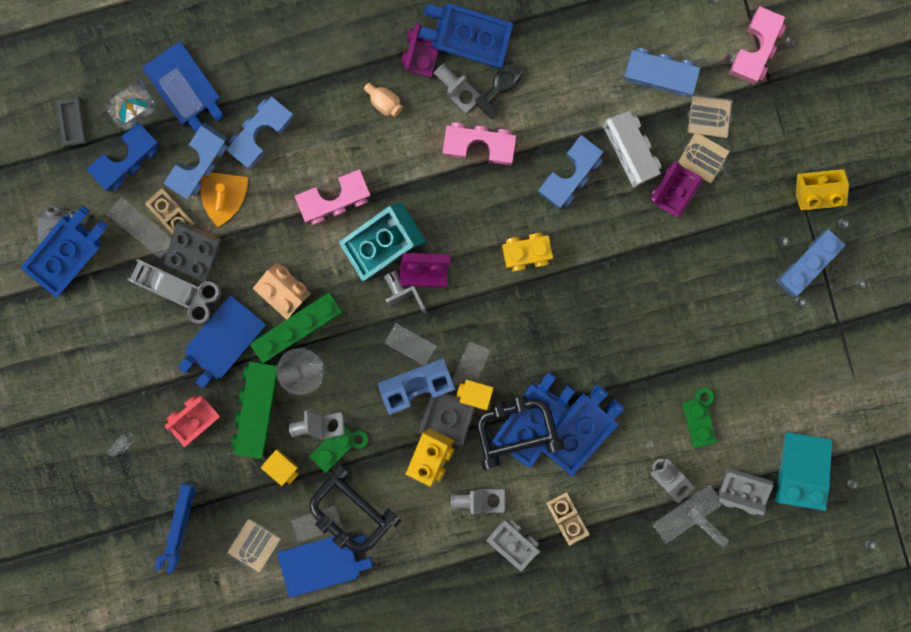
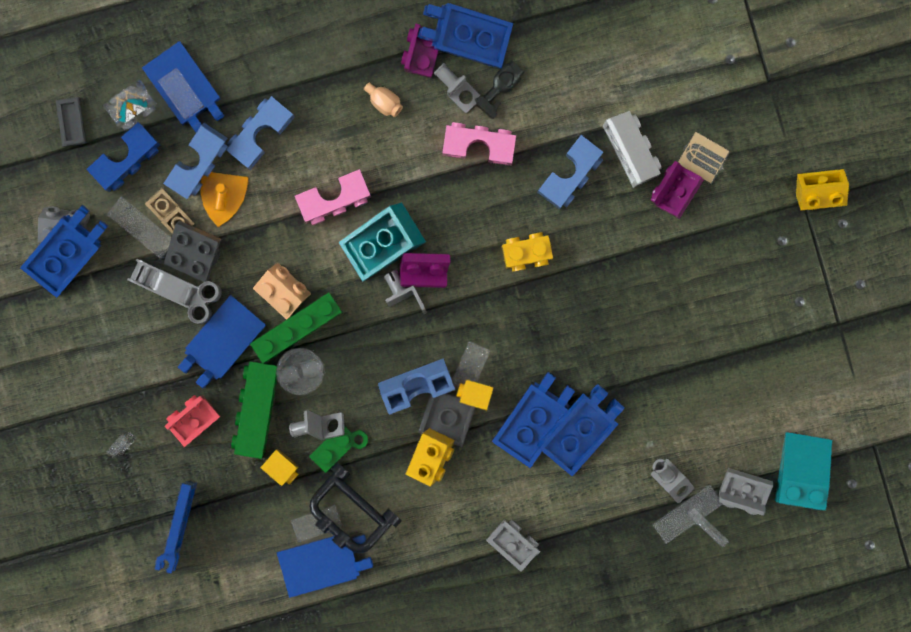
(253, 545): clear piece -> none
(410, 344): clear tile -> none
(478, 501): light grey bracket -> none
(520, 404): black bar -> none
(568, 519): tan slope -> none
(662, 72): medium blue brick -> none
(699, 419): green hinge -> none
(709, 116): clear piece -> none
(767, 27): bright pink arch -> none
(811, 263): medium blue arch -> none

